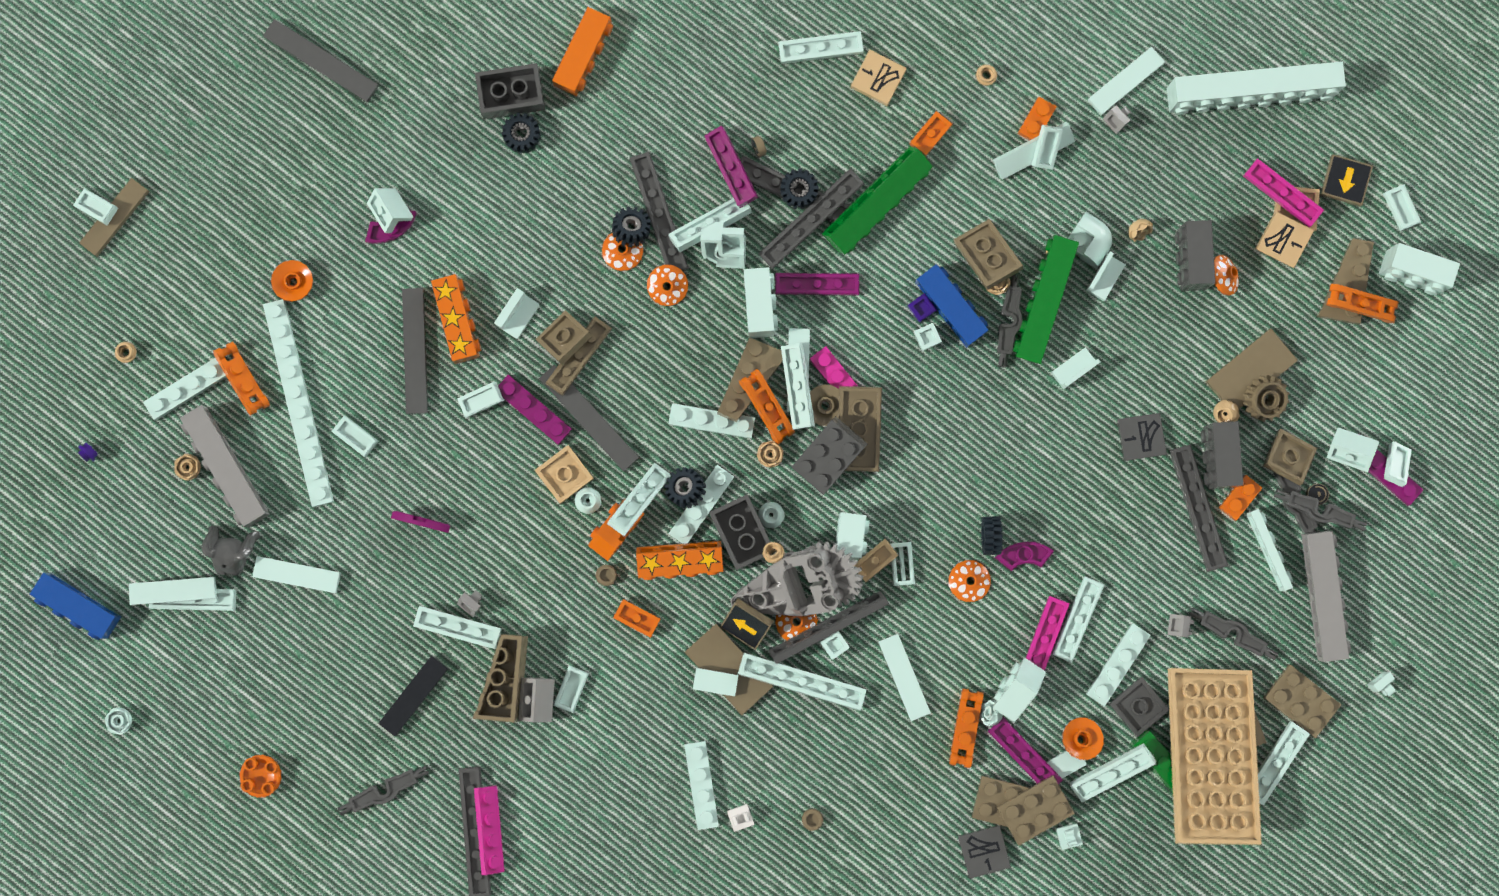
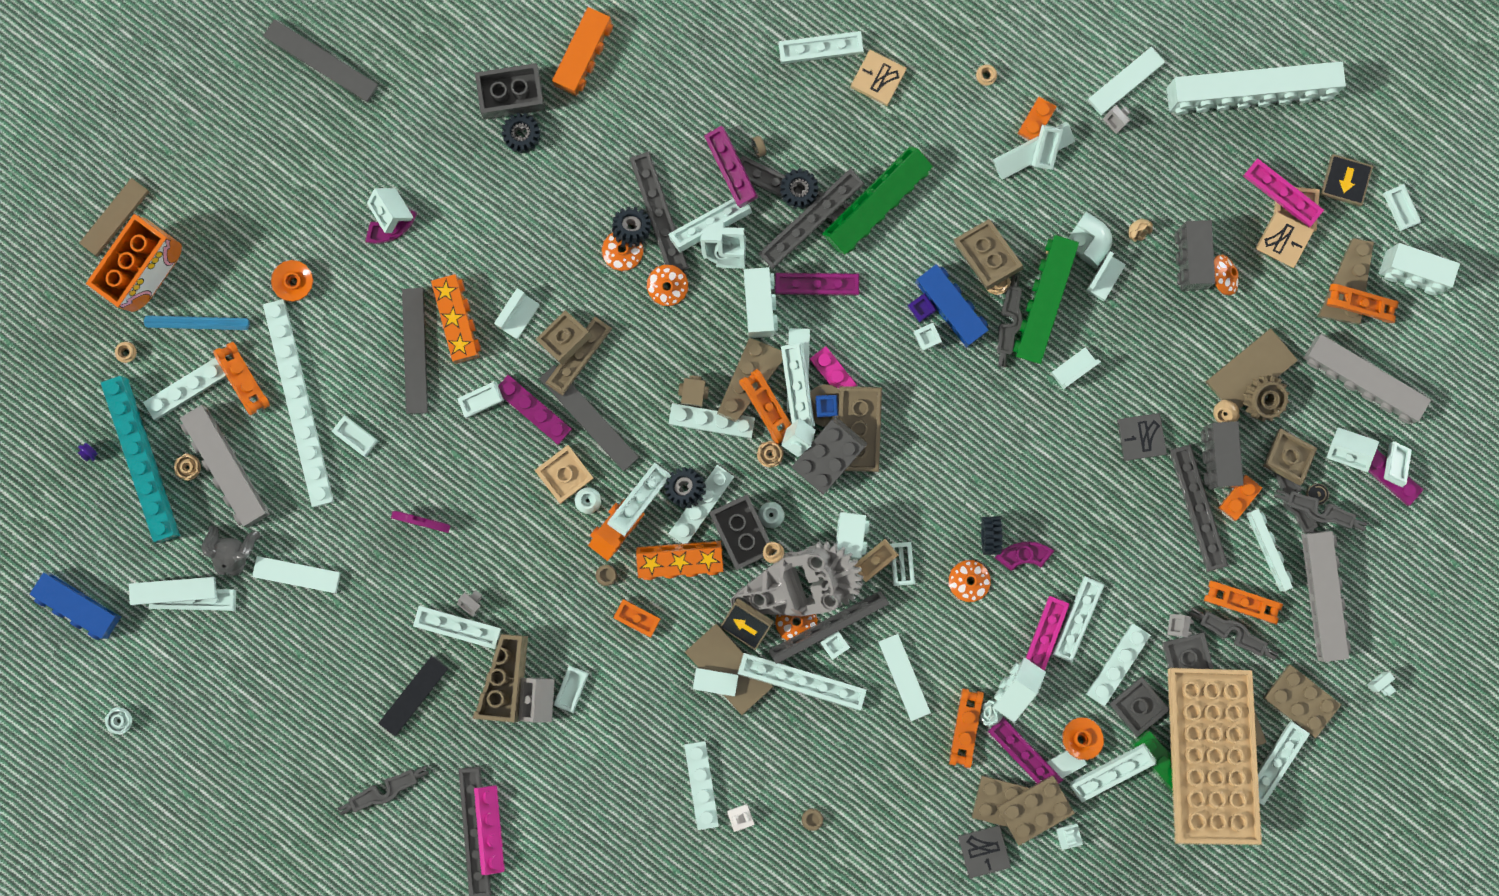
(95, 206): light aqua tile -> none
(135, 264): none -> orange brick
(140, 459): none -> teal brick
(196, 322): none -> dark azure axle
(260, 776): orange dish -> none
(693, 391): none -> dark tan brick
(798, 437): none -> light aqua brick
(826, 406): none -> blue tile
(931, 133): orange plate -> none
(1188, 652): none -> dark grey tile
(1243, 602): none -> orange plate
(1366, 379): none -> light grey brick

